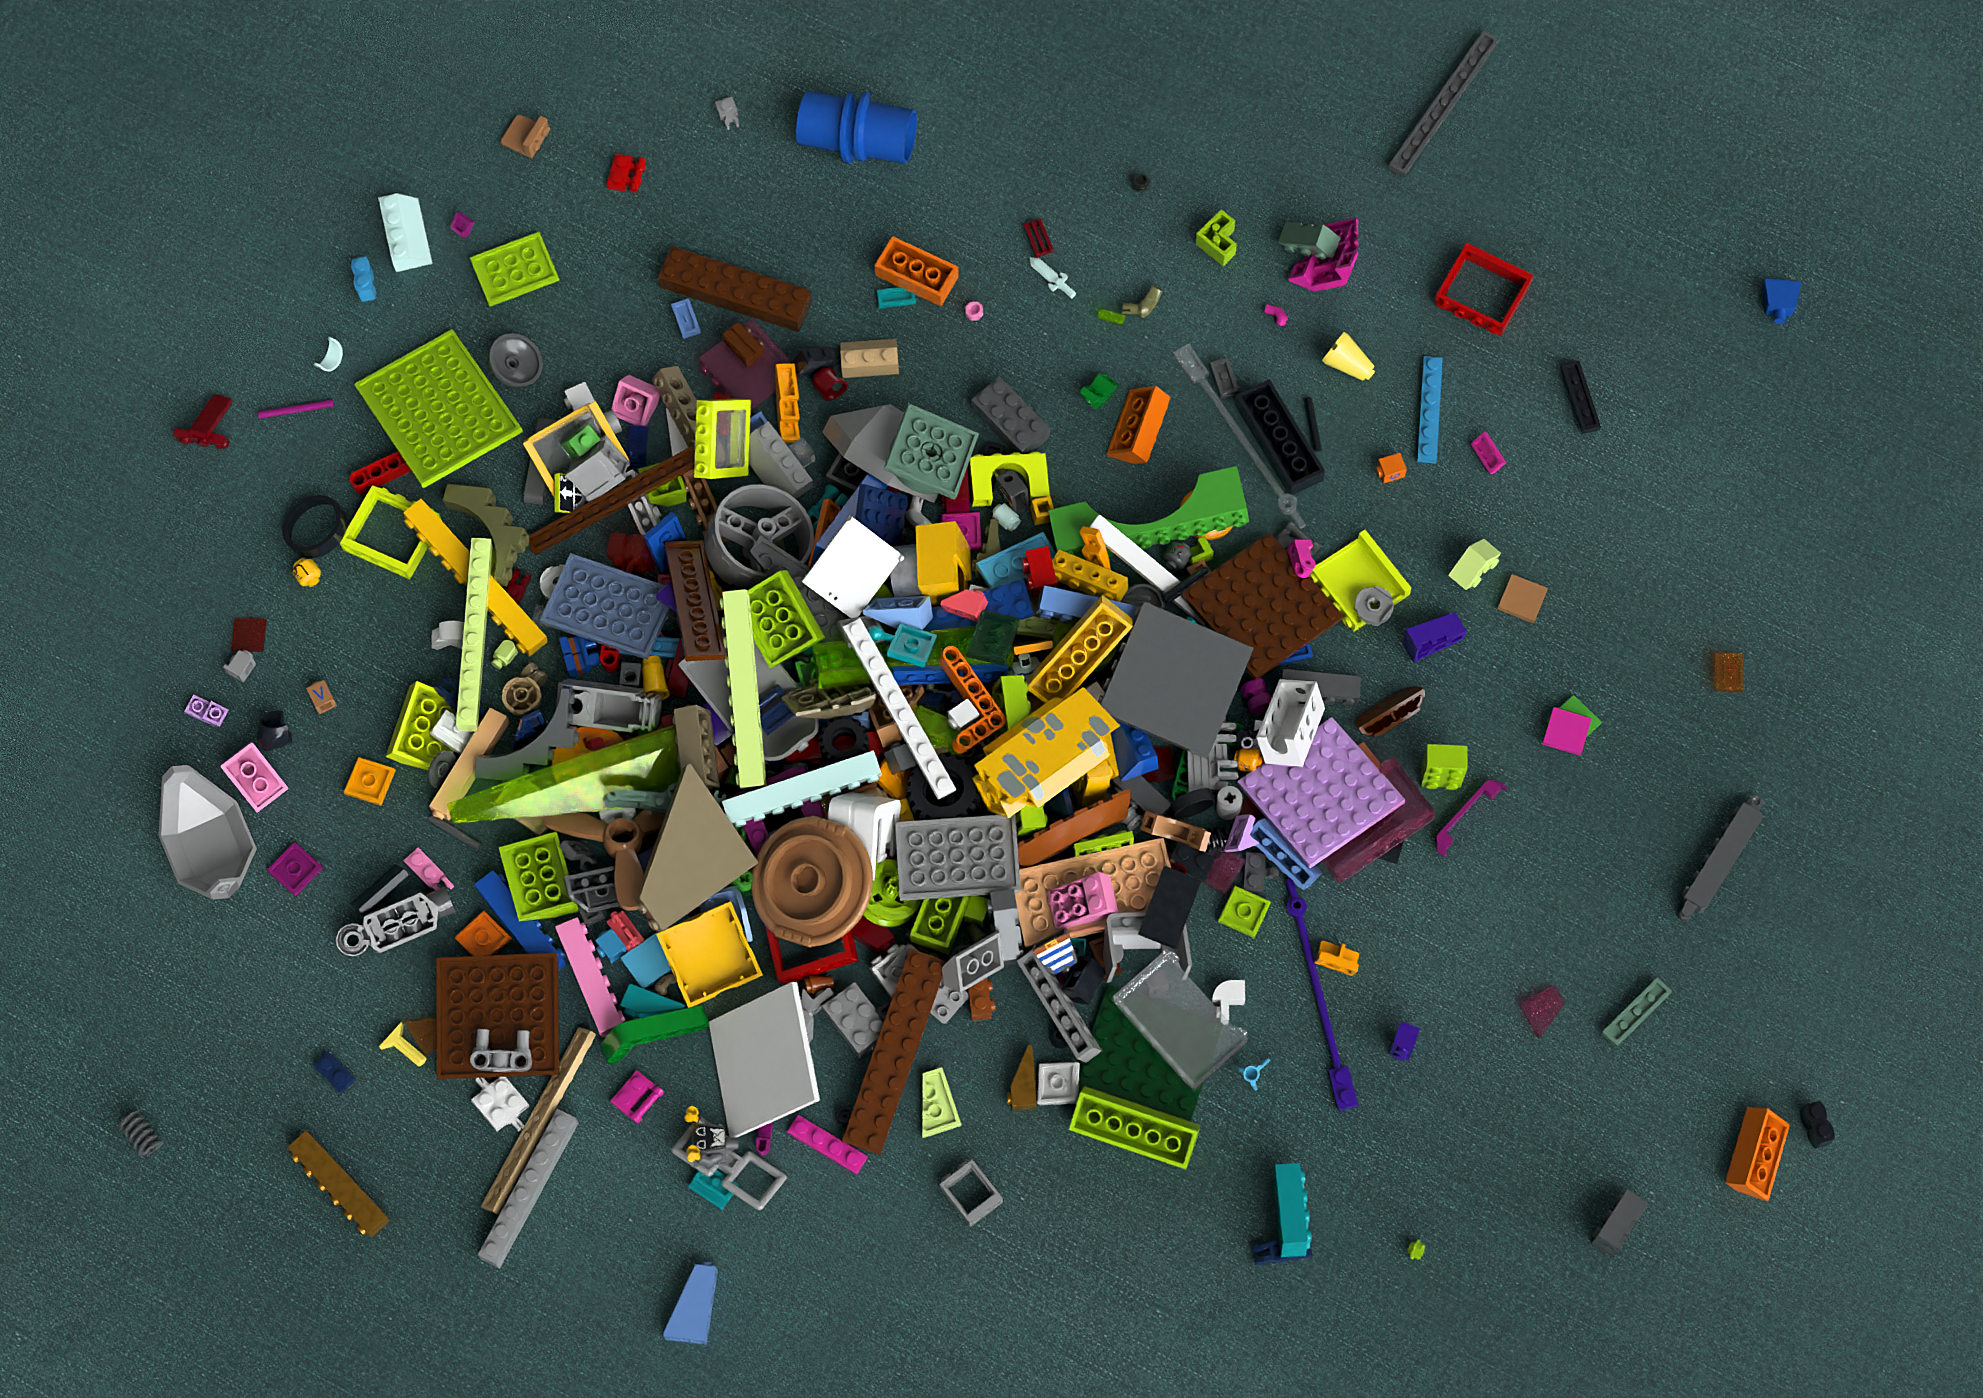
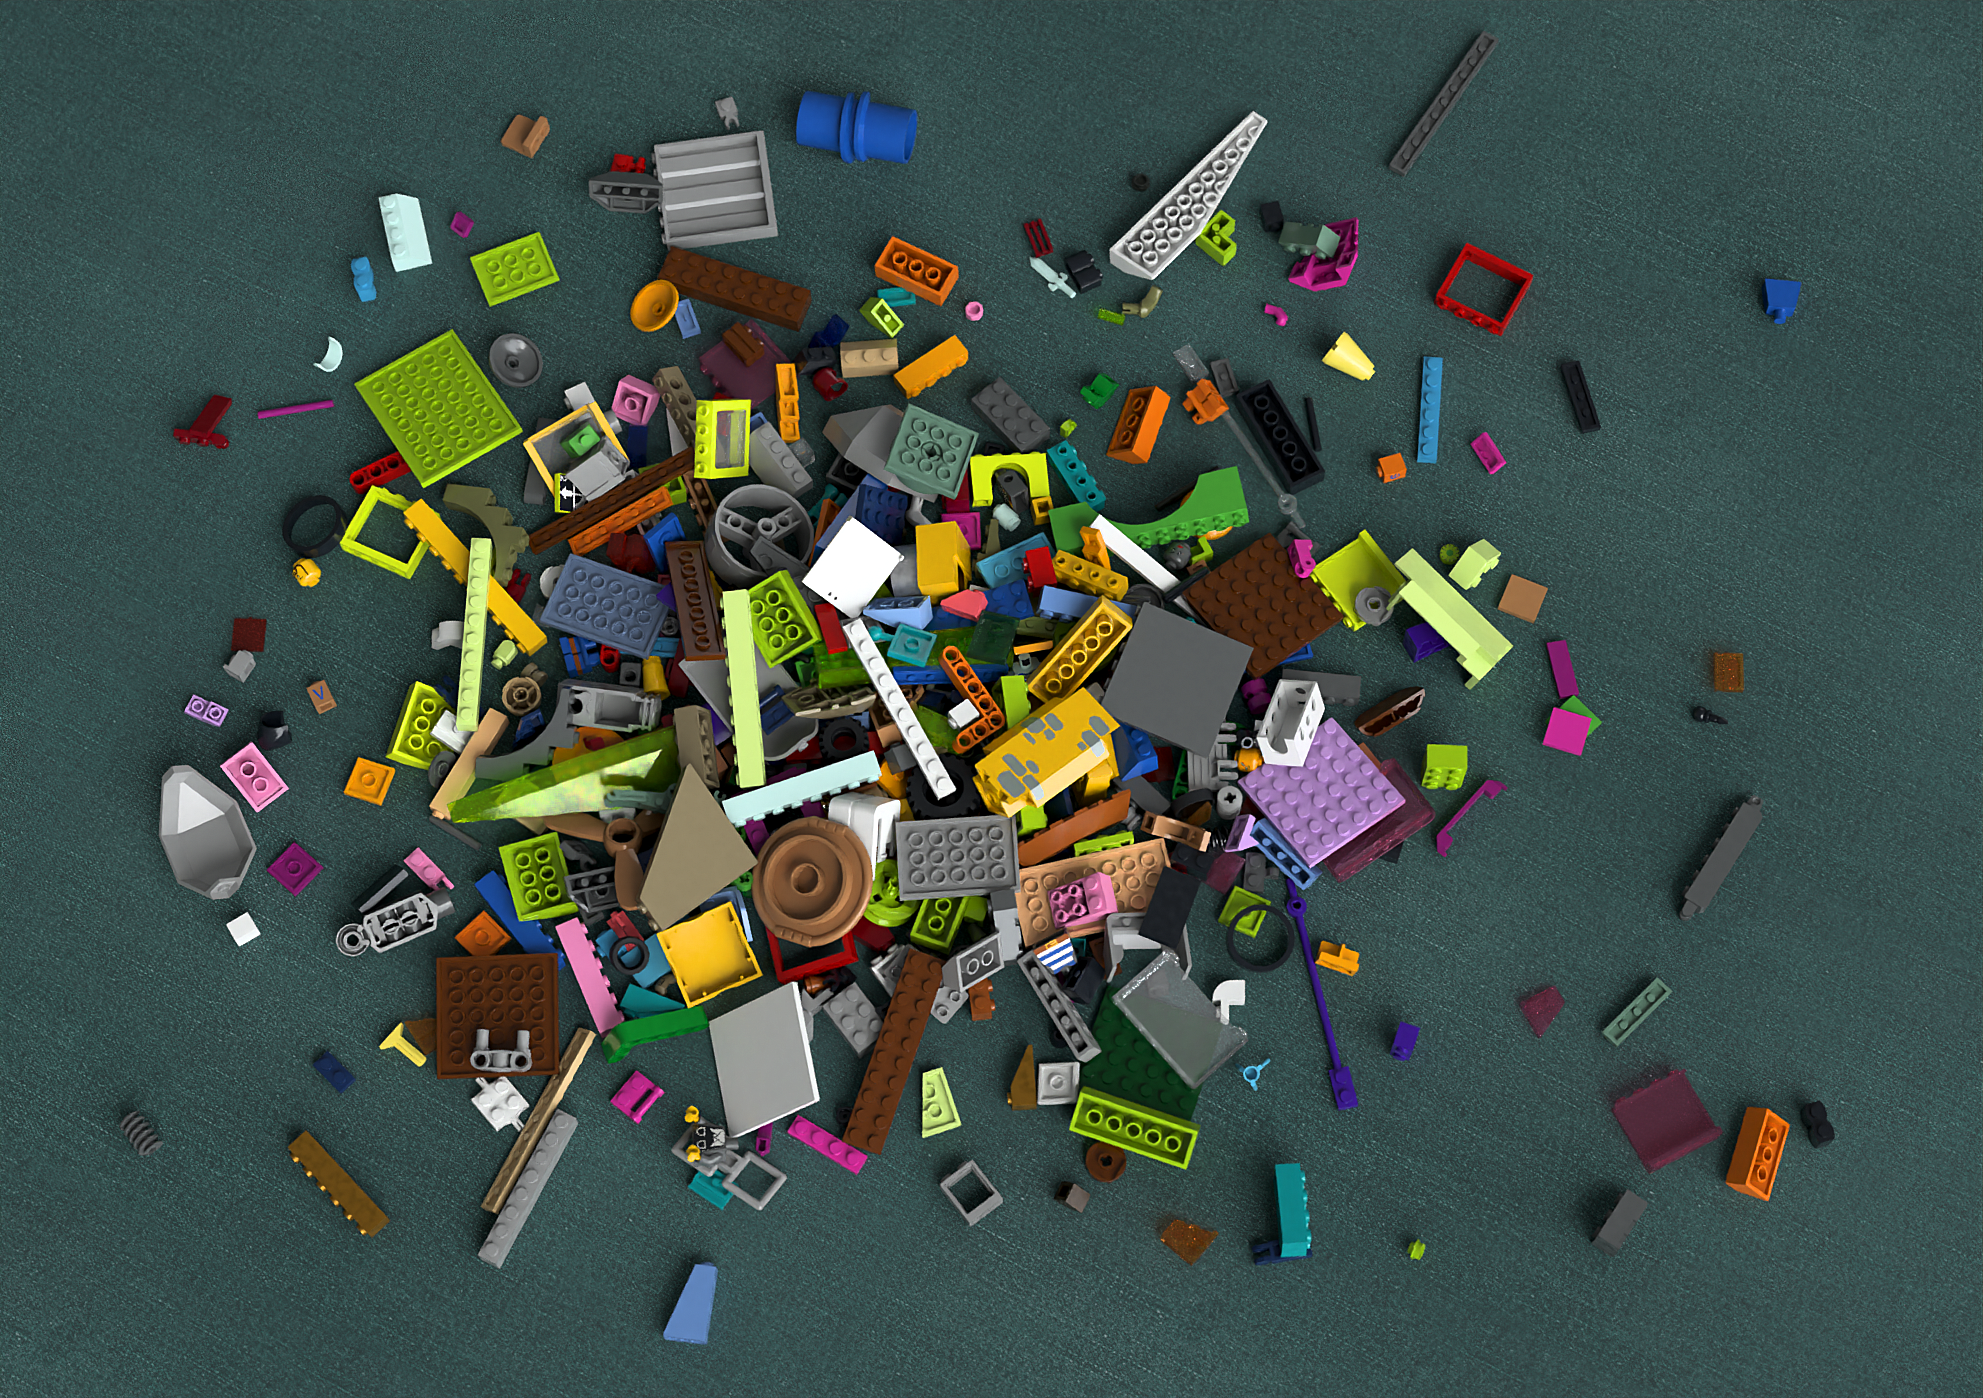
(243, 929): none -> white panel
(614, 955): none -> black tyre
(620, 521): none -> orange plate
(626, 191): none -> dark grey wedge
(654, 305): none -> light orange dish
(672, 631): none -> light grey wheel
(715, 190): none -> light grey panel
(830, 628): none -> red tile
(831, 335): none -> clear blue slope
(840, 977): none -> black plate
(881, 316): none -> lime slope
(931, 367): none -> light orange brick
(1067, 427): none -> lime tile
(1072, 1196): none -> dark brown brick
(1074, 476): none -> teal brick
(1083, 271): none -> black brick
(1105, 1173): none -> reddish brown plate
(1180, 493): none -> pearl dark grey bar
(1187, 207): none -> white wedge
(1187, 1240): none -> clear orange slope
(1201, 815): none -> clear orange tile
(1206, 401): none -> orange hips
(1236, 957): none -> black piece
(1271, 216): none -> black brick
(1449, 554): none -> lime tile
(1450, 616): none -> yellowish green panel
(1562, 669): none -> magenta tile
(1665, 1121): none -> clear pink panel
(1701, 714): none -> black bar

